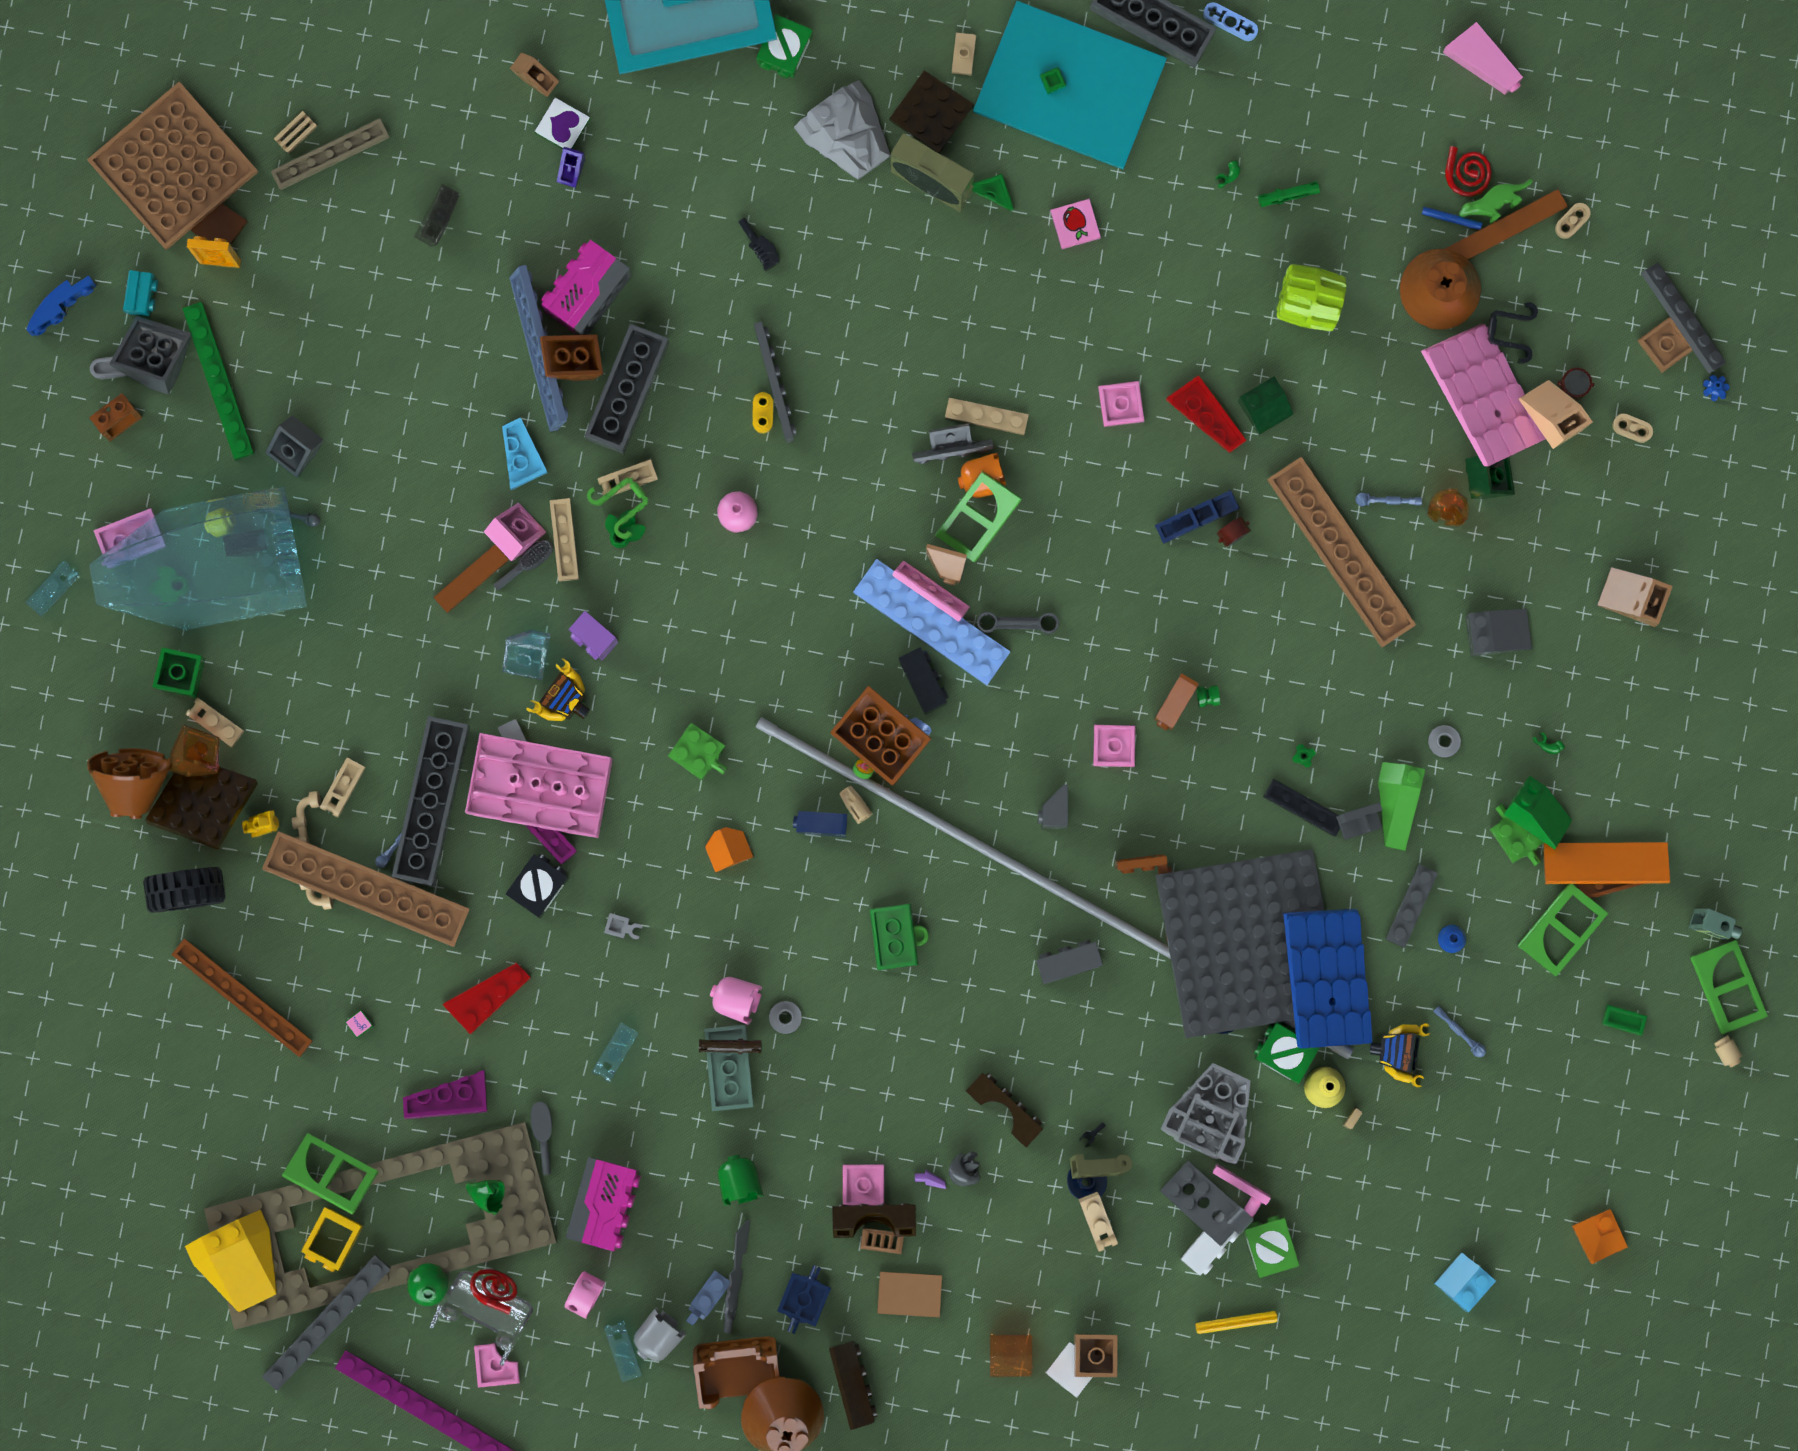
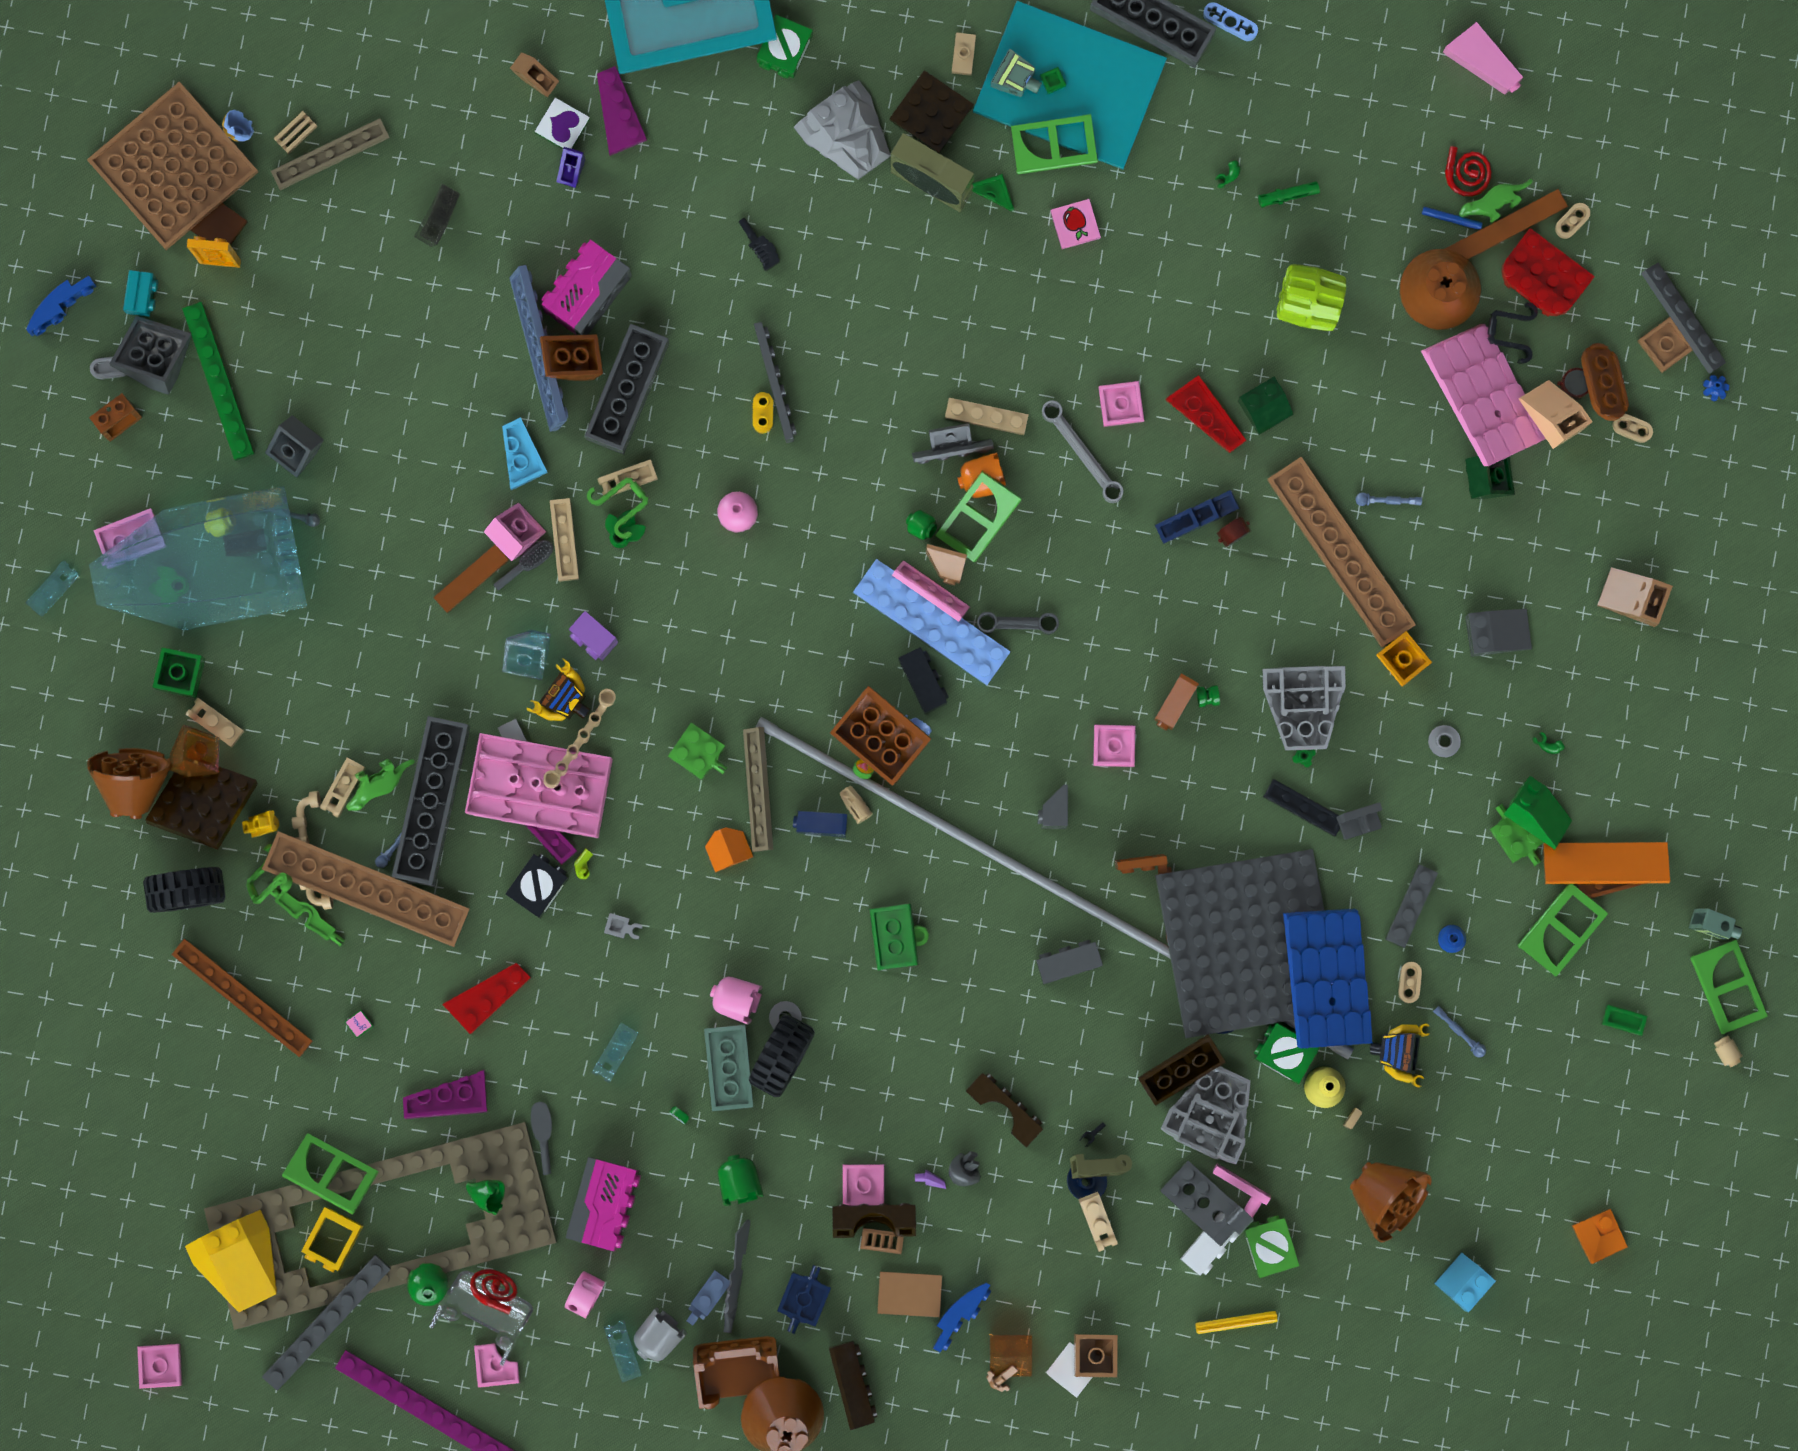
(159, 1366): none -> bright pink tile
(236, 126): none -> light blue hair
(282, 878): none -> bright green piece
(314, 920): none -> bright green piece
(377, 784): none -> bright green animal
(552, 777): none -> tan bar
(581, 866): none -> lime arm
(620, 119): none -> magenta wing
(679, 1114): none -> green tile
(733, 1046): dark brown pin -> none
(758, 789): none -> dark tan plate
(781, 1056): none -> black tyre
(921, 525): none -> green head
(964, 1307): none -> blue slope
(995, 1383): none -> medium nougat piece
(1015, 75): none -> sand green torso
(1028, 162): none -> bright green window
(1082, 451): none -> light grey piece
(1181, 1069): none -> dark brown slope
(1304, 703): none -> light grey wedge
(1389, 1197): none -> dark orange cone
(1399, 796): bright green wedge -> none
(1404, 658): none -> light orange slope
(1410, 982): none -> tan plate
(1450, 507): clear orange cylinder -> none
(1544, 275): none -> red plate
(1604, 382): none -> dark orange tile

